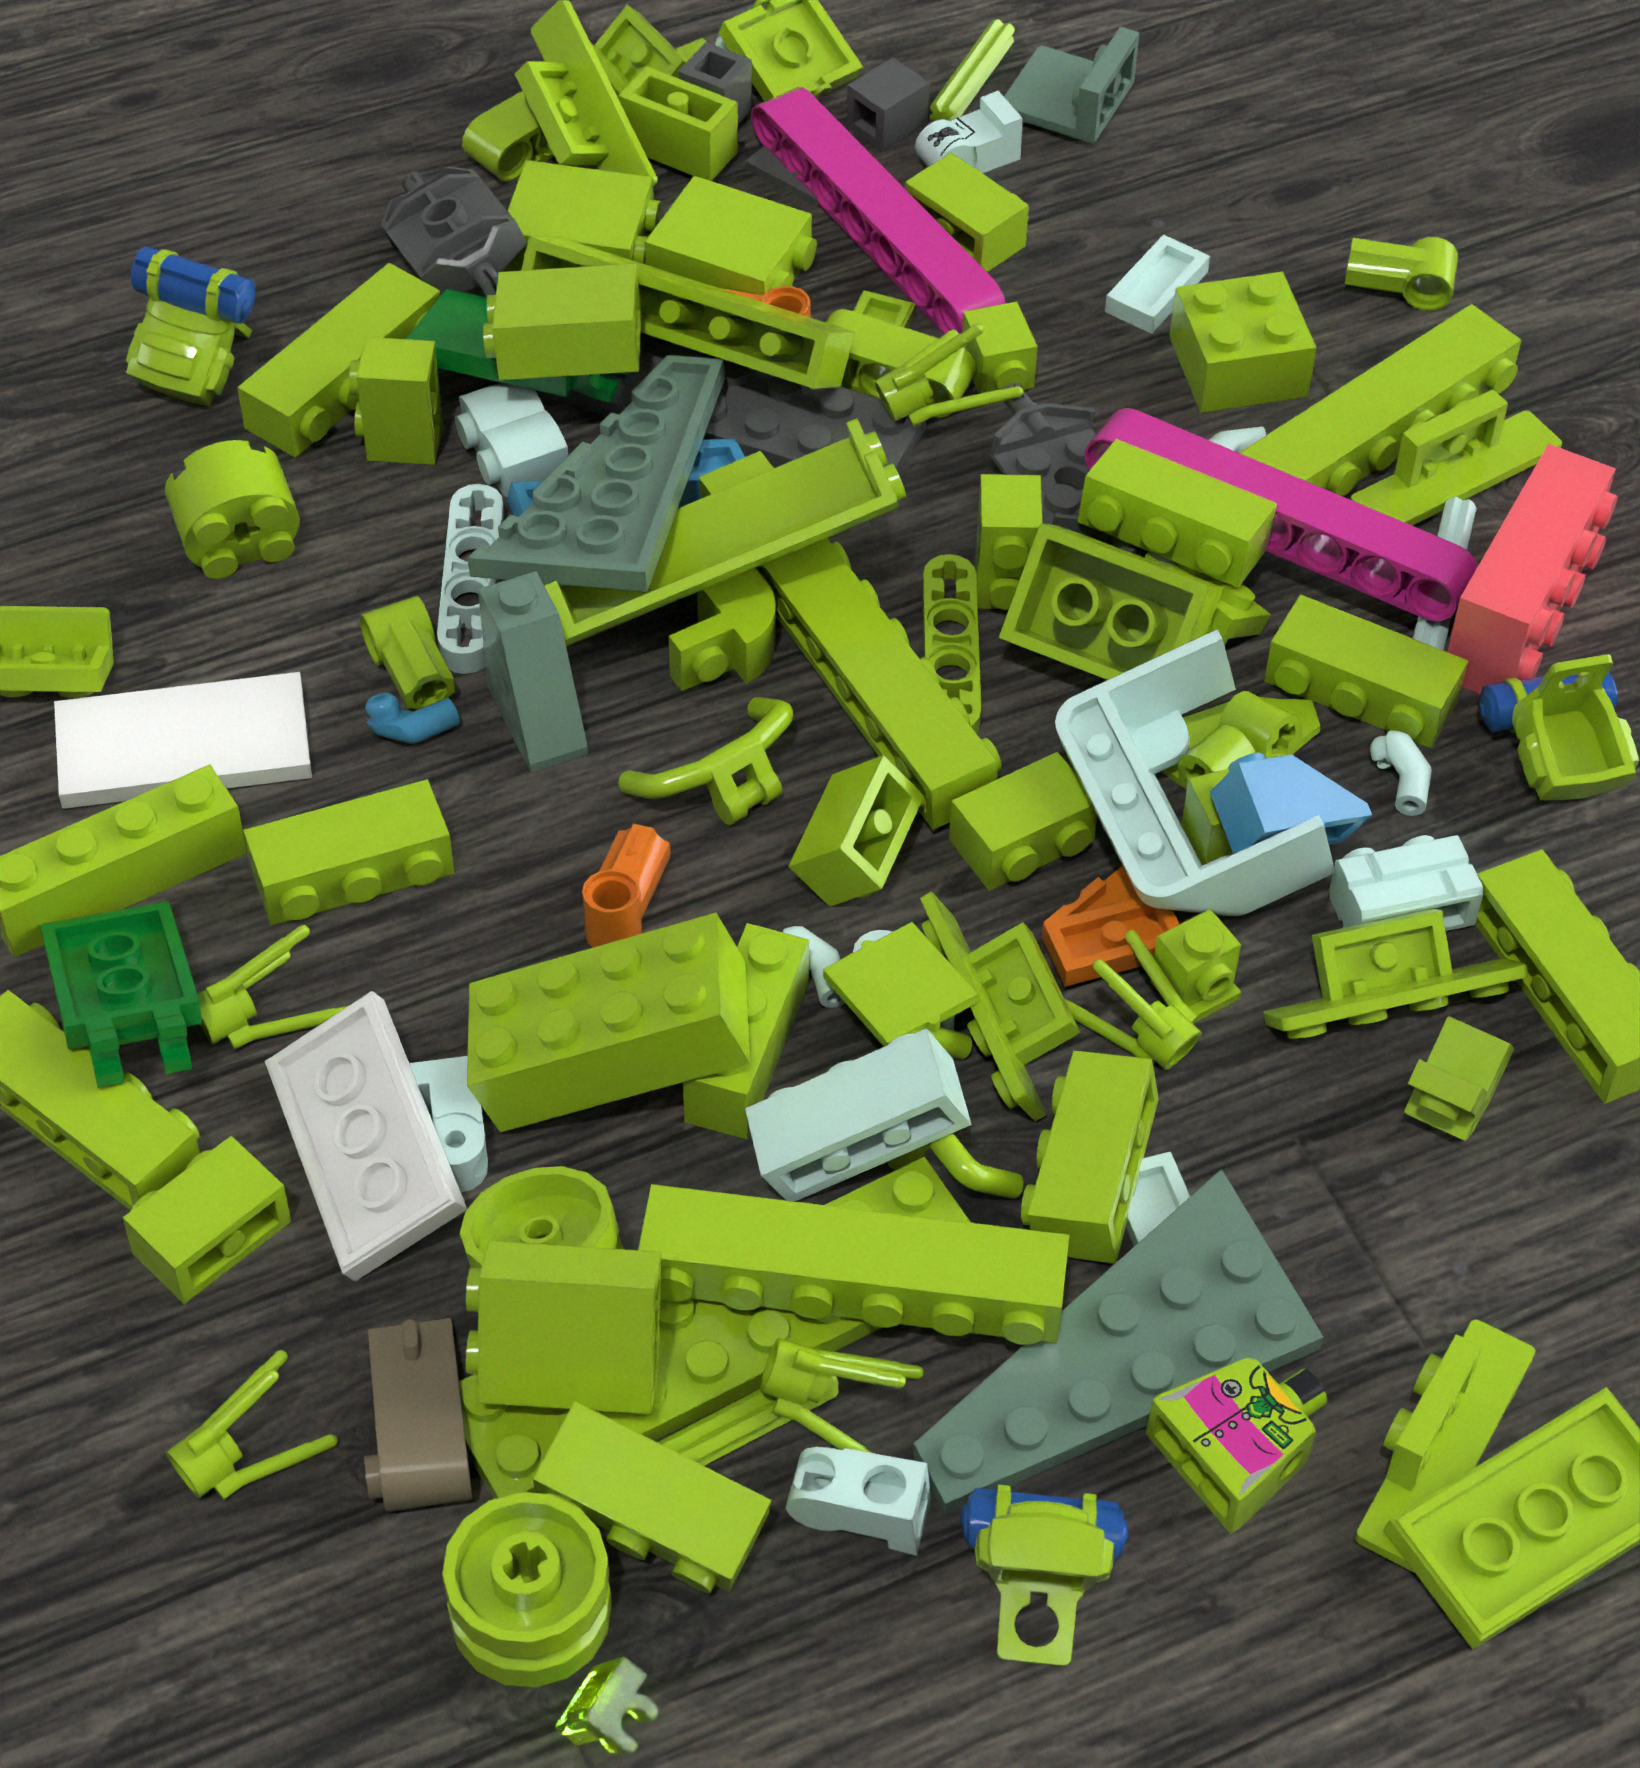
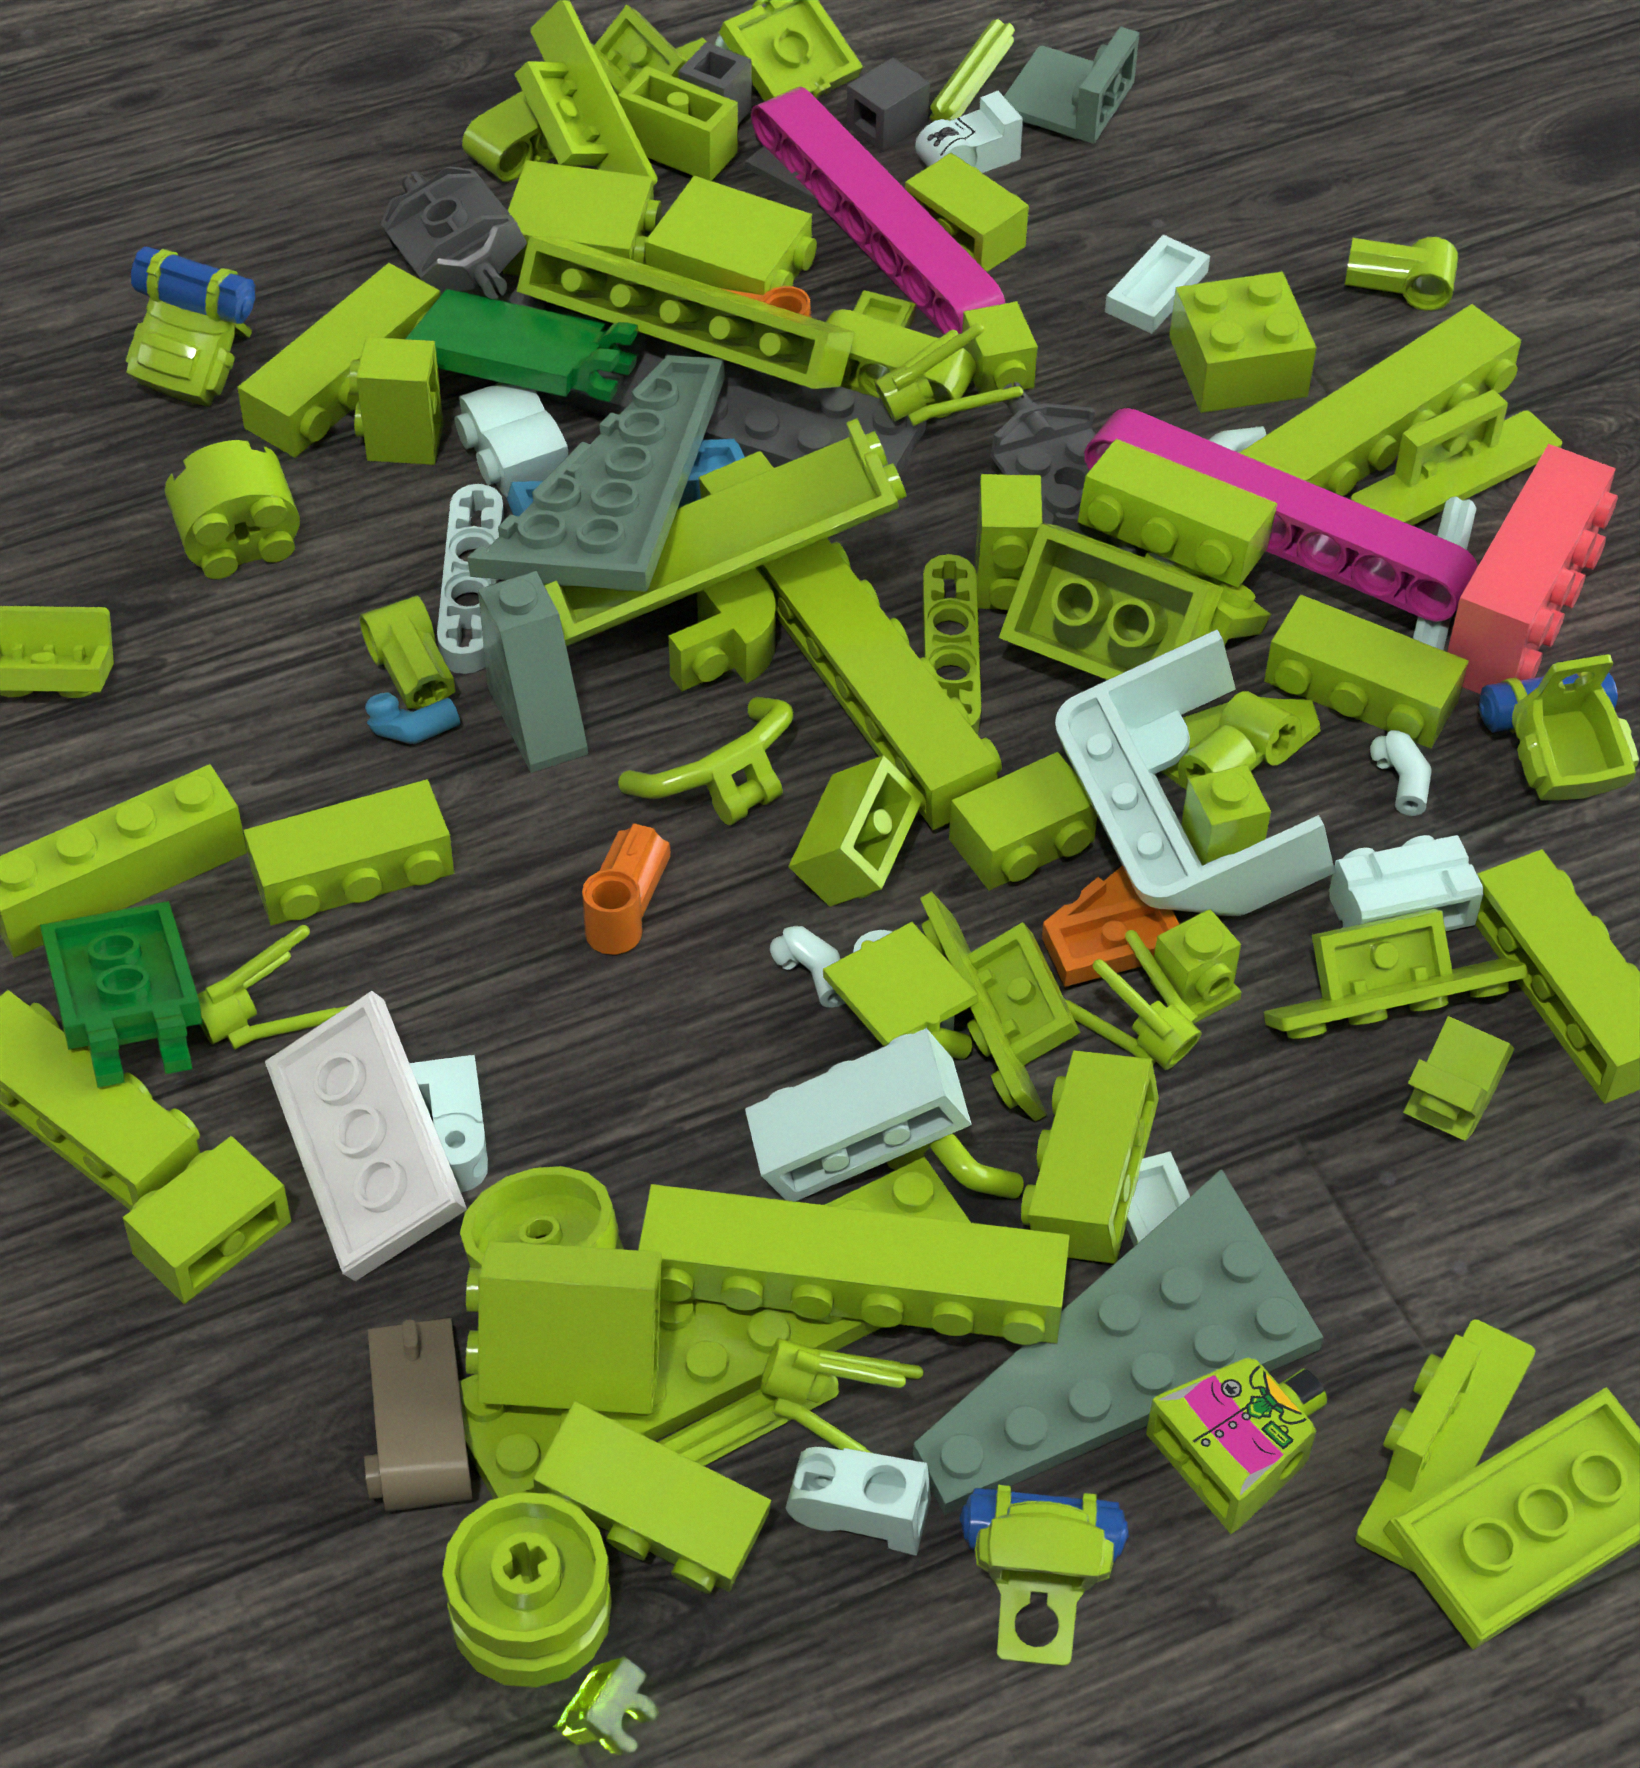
(142, 739): white tile -> none
(208, 1453): lime plant -> none
(564, 322): lime brick -> none
(608, 1023): lime brick -> none
(775, 990): lime brick -> none
(1278, 793): slope -> none

